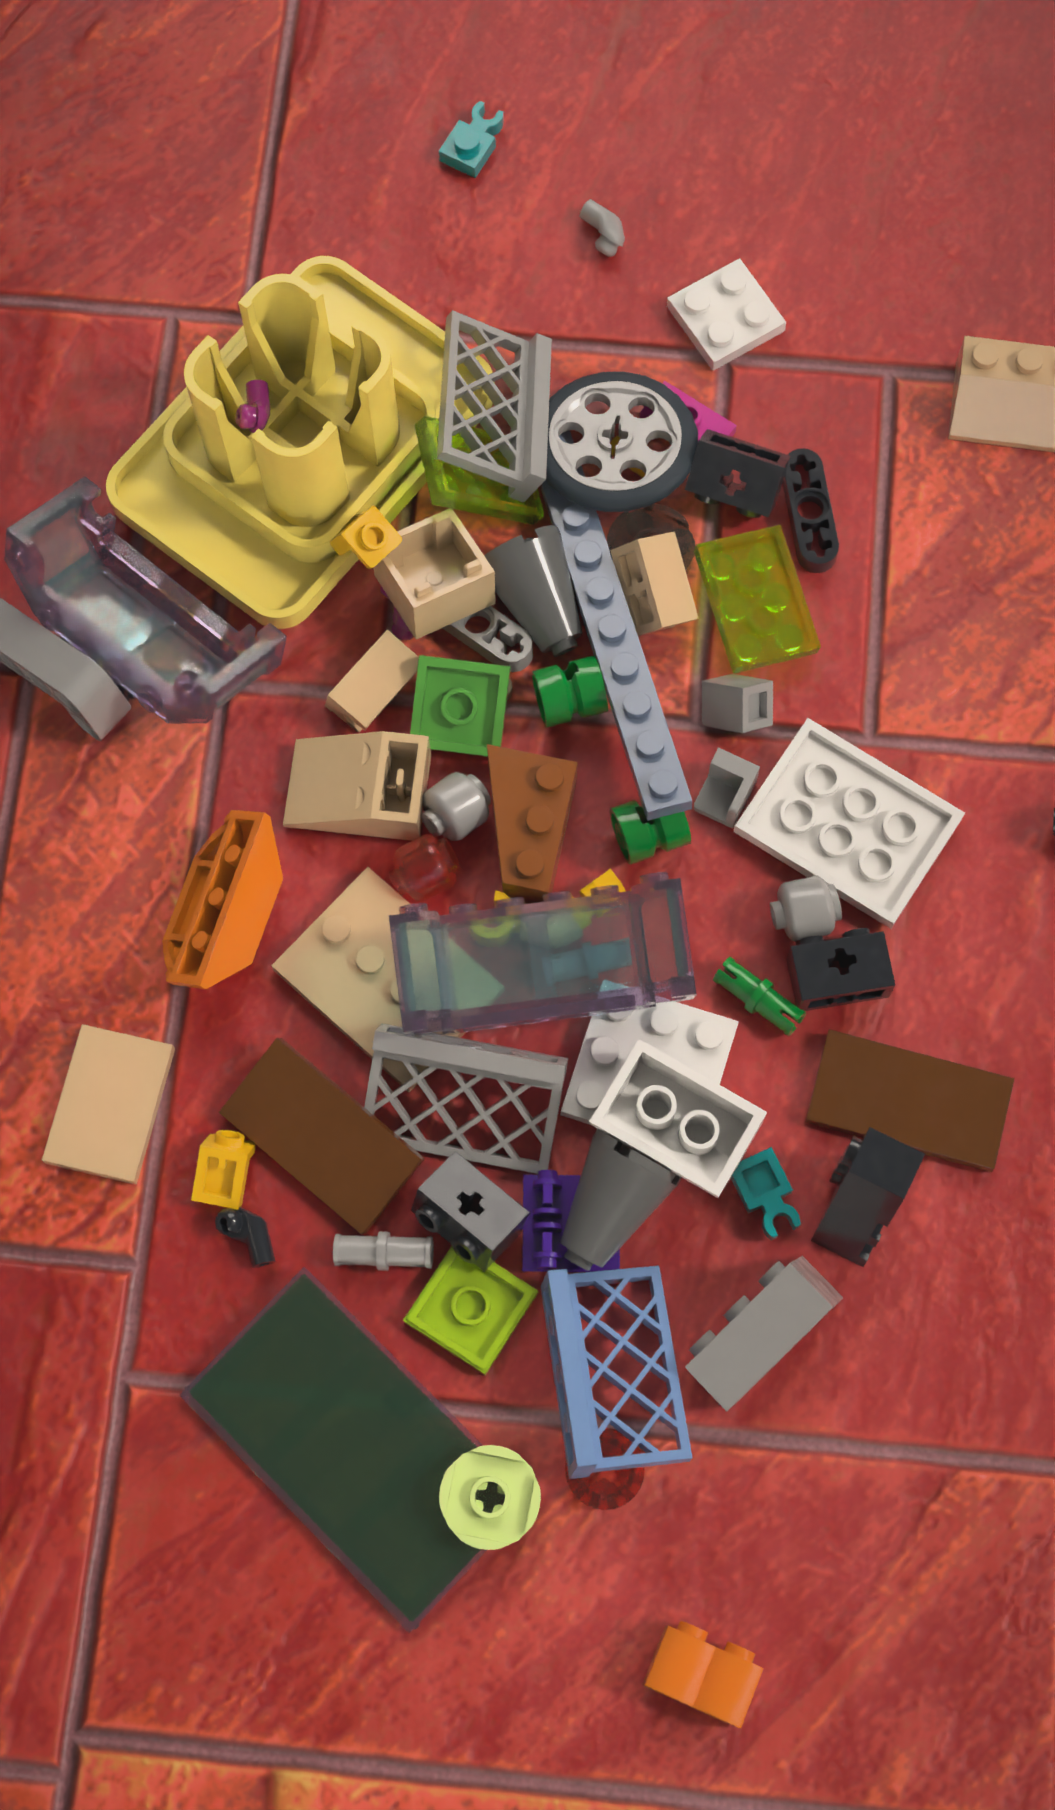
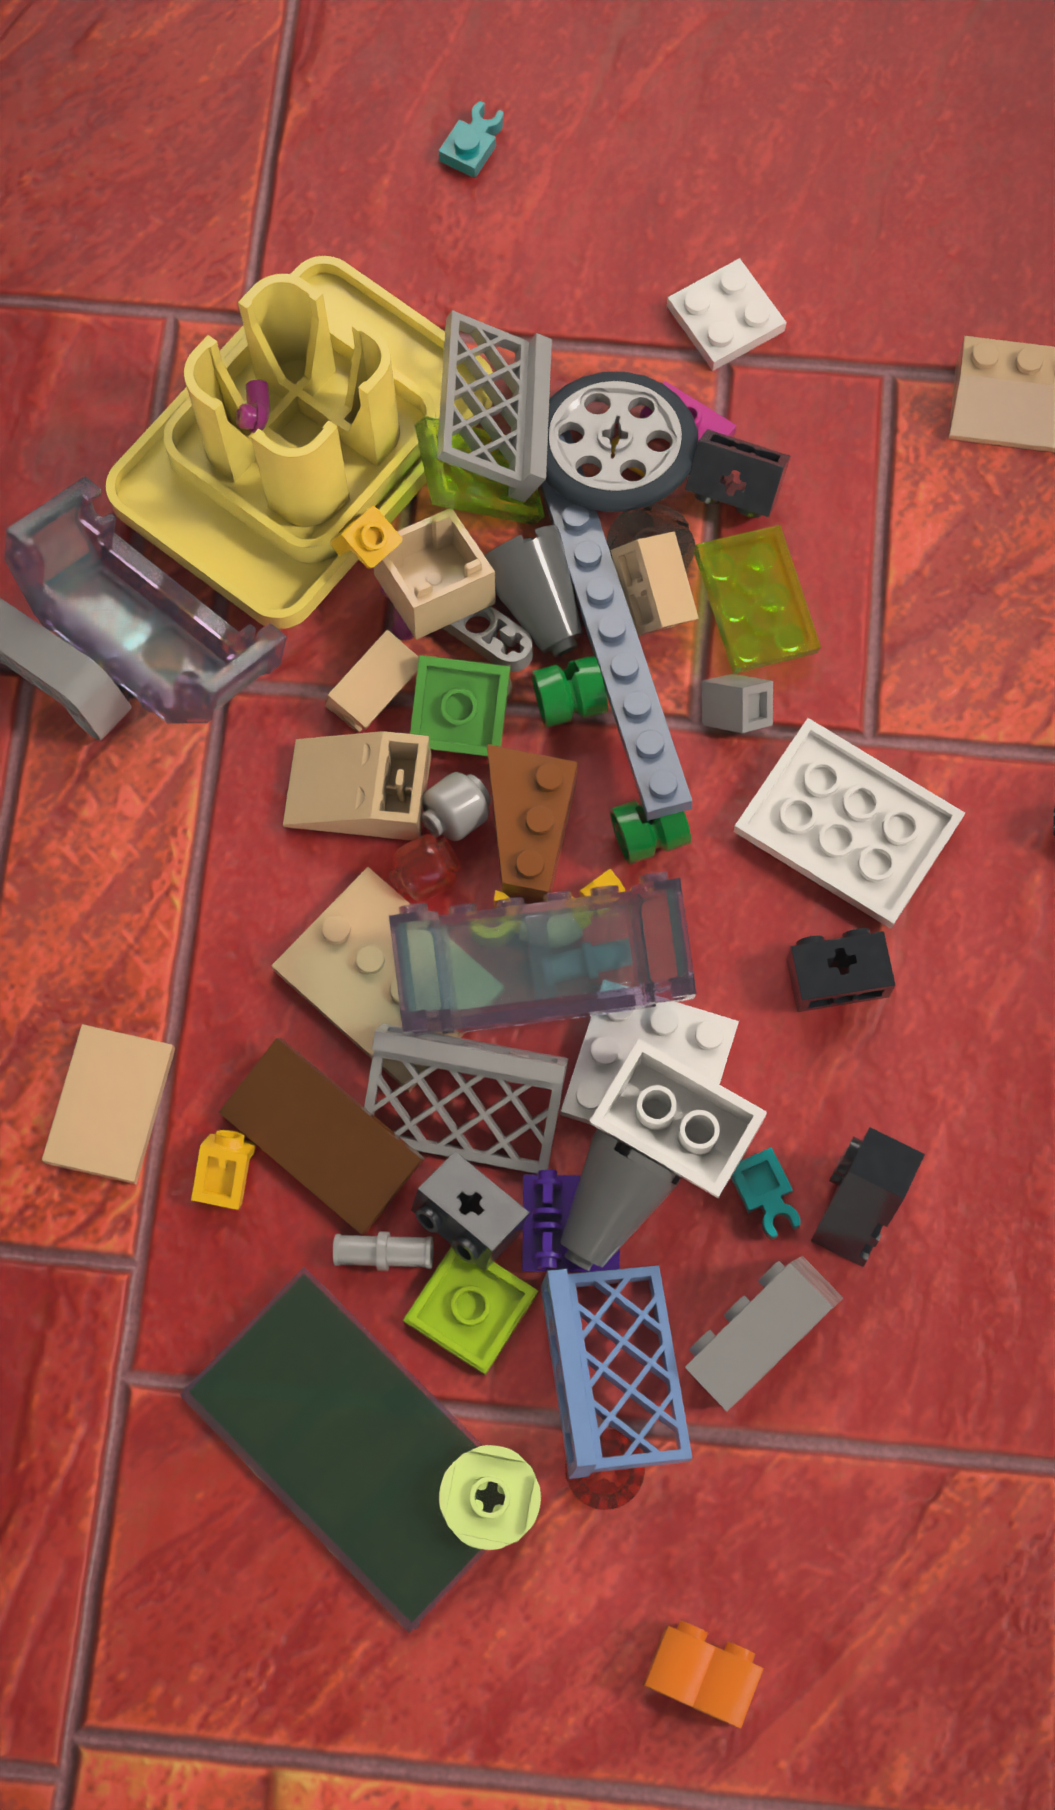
(224, 902): orange wedge -> none
(250, 1230): black arm -> none
(608, 225): light grey arm -> none
(726, 788): light grey panel -> none
(759, 996): green pin -> none
(803, 528): black beam -> none
(806, 908): light grey head -> none
(910, 1097): reddish brown tile -> none

